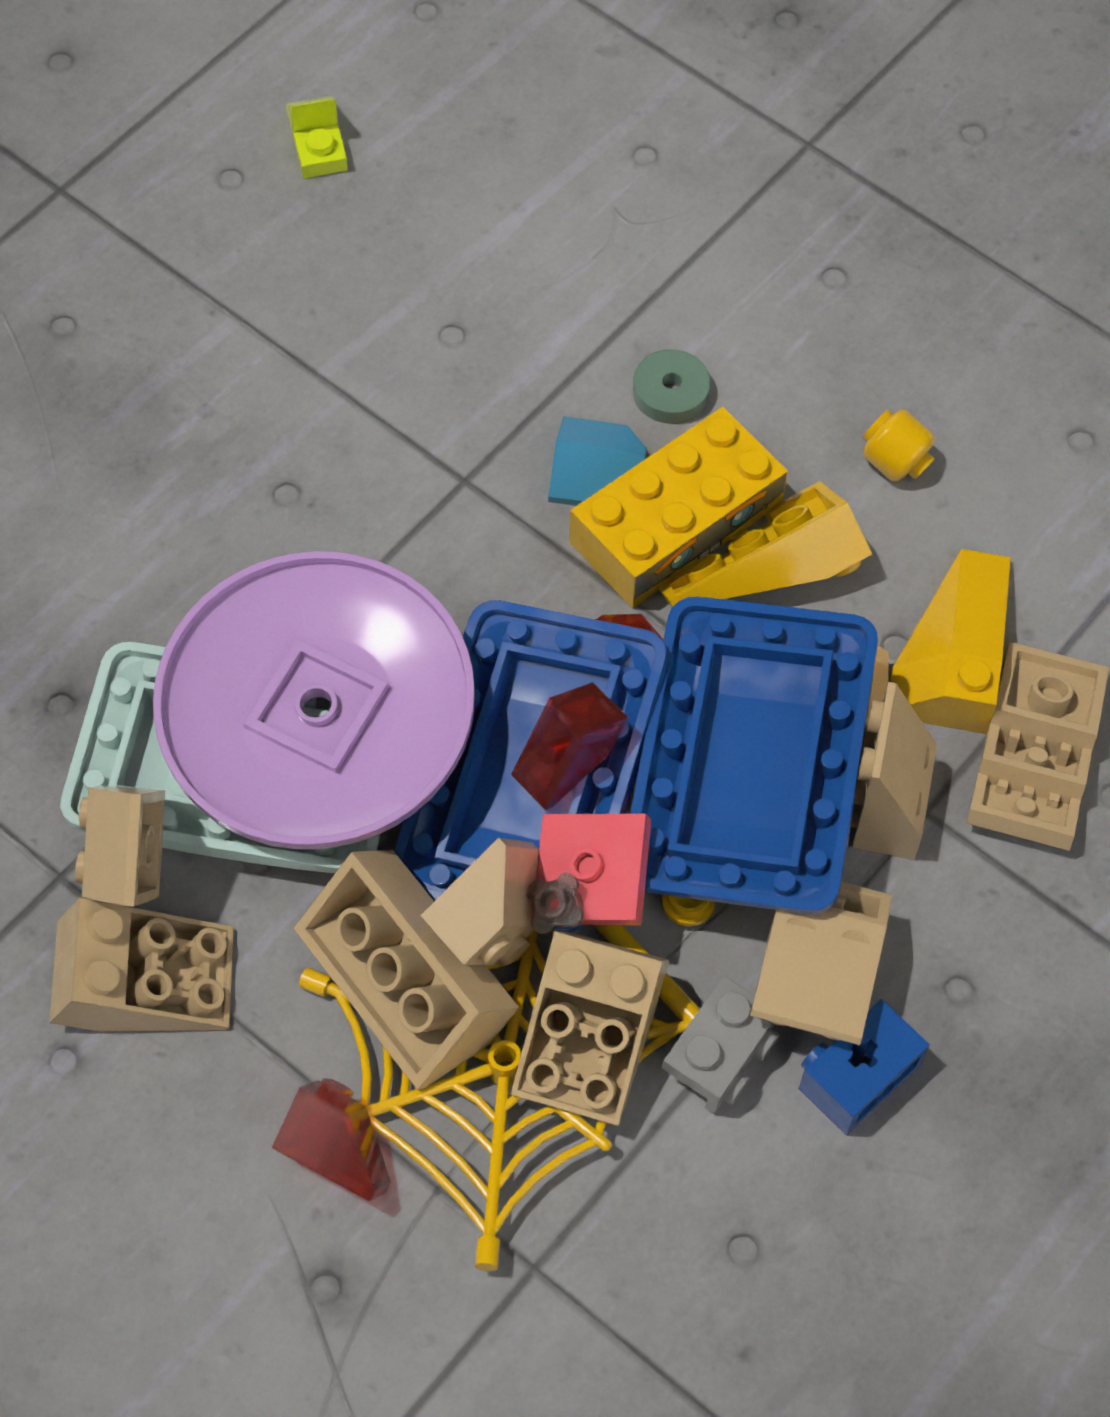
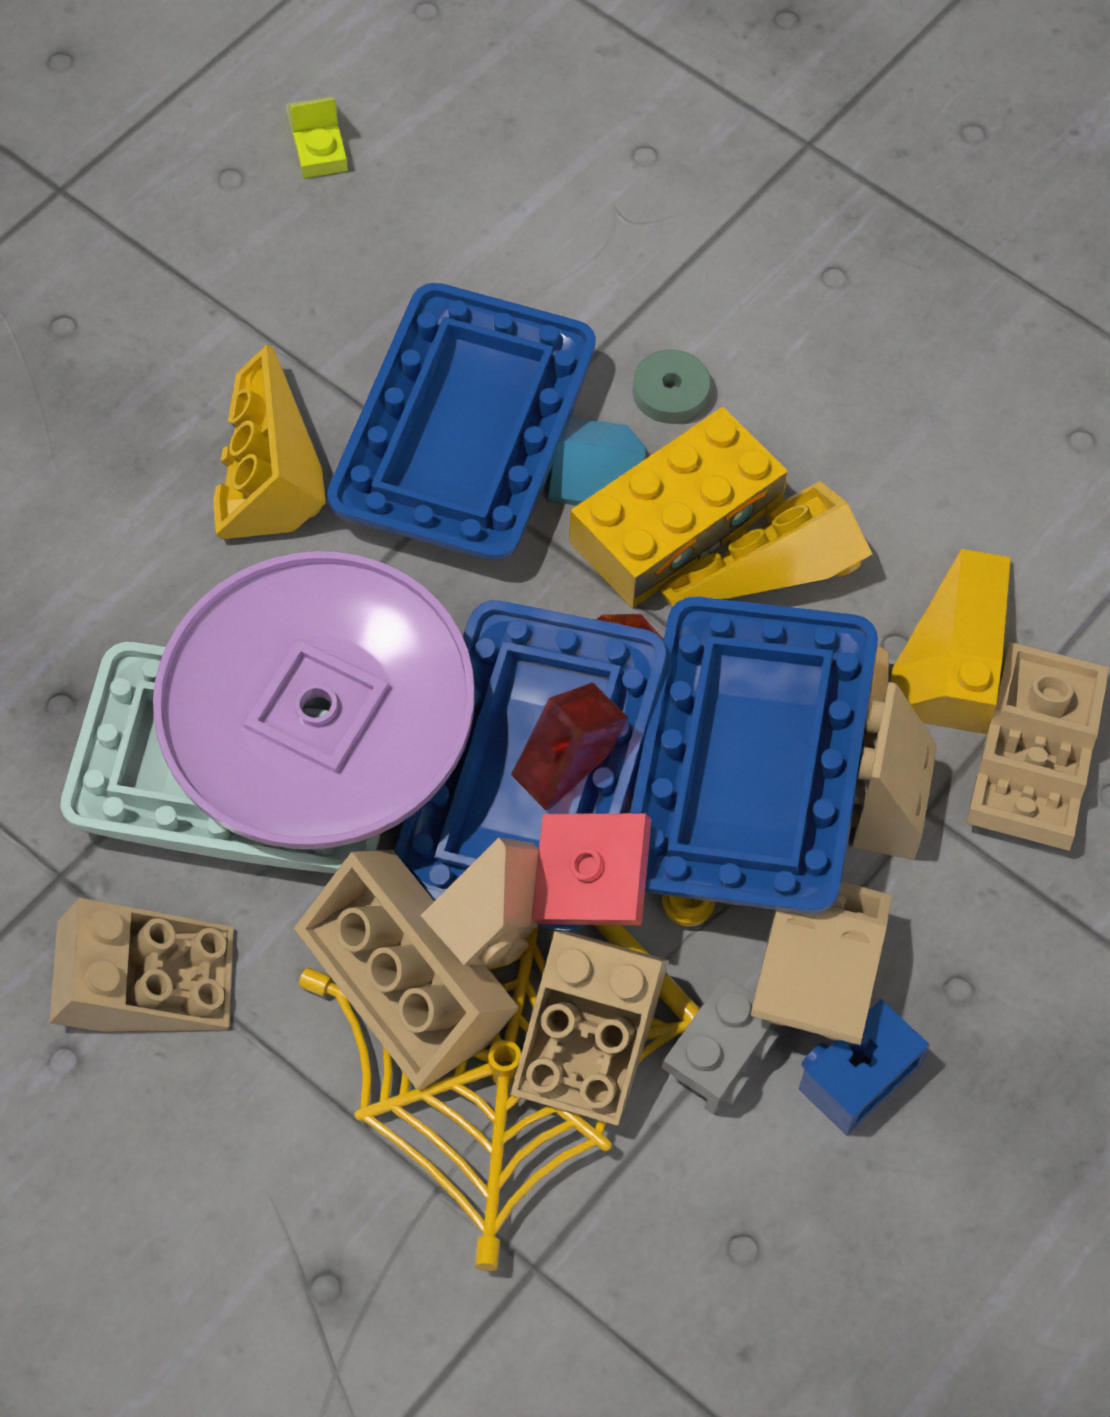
(121, 844): tan slope -> none
(271, 462): none -> yellow wedge
(334, 1138): clear red slope -> none
(463, 421): none -> blue wedge
(569, 911): clear smoke plate -> none
(898, 445): yellow head -> none

